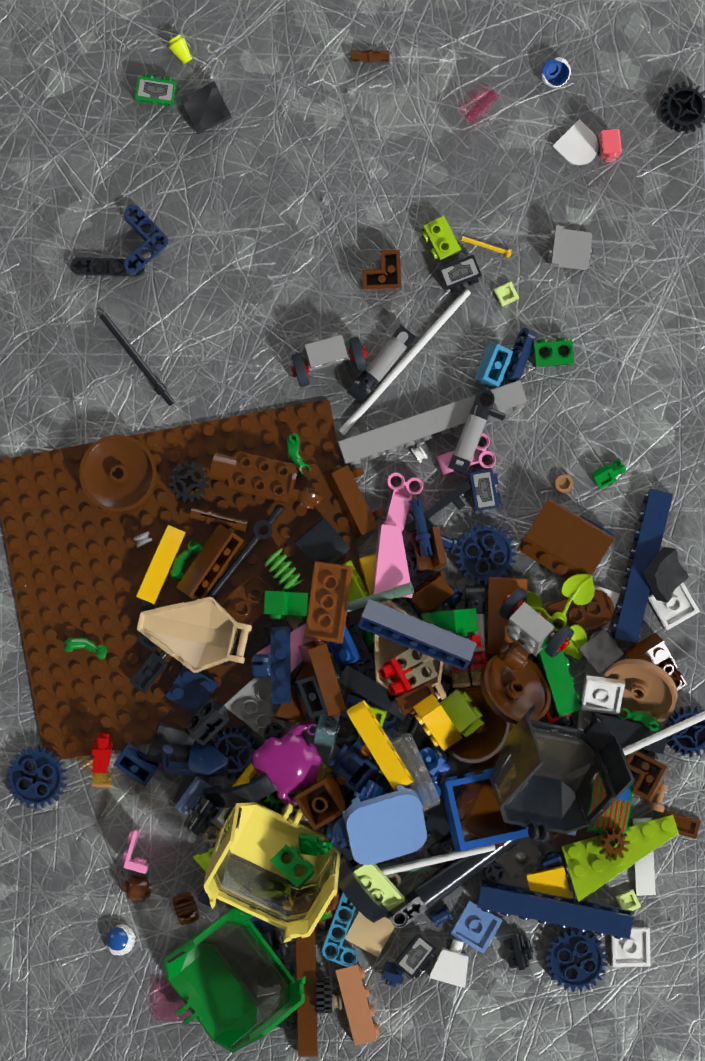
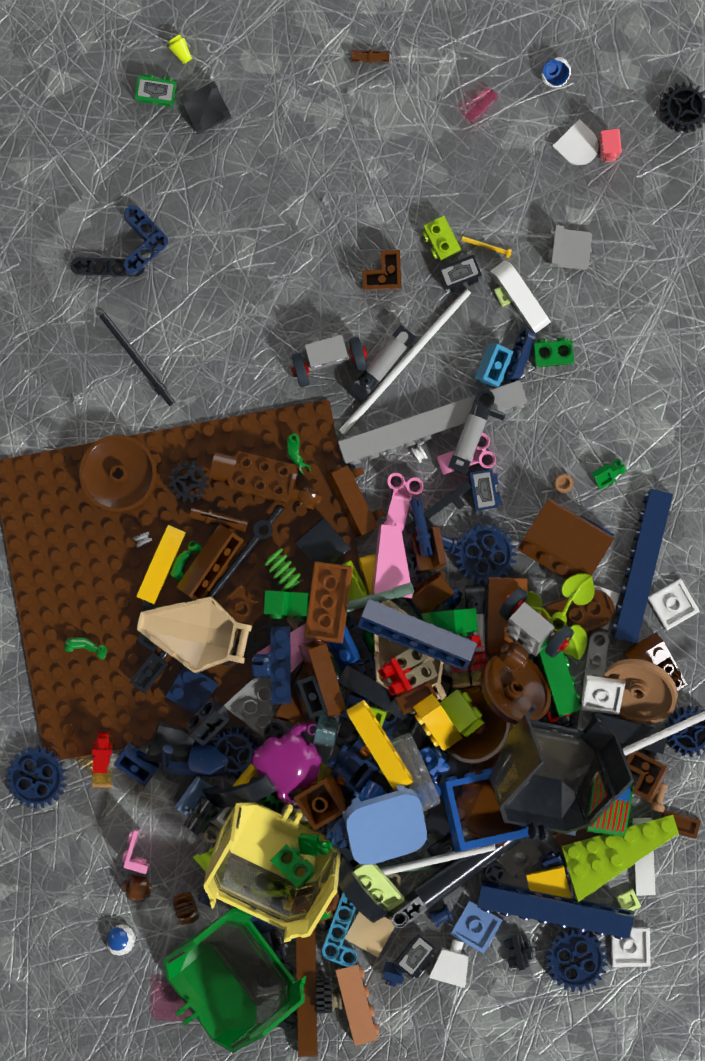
(520, 295): none -> white beam
(601, 651): flat silver piece -> none
(618, 840): reddish brown gear -> none
(645, 717): green arm -> none
(665, 574): black brick -> none

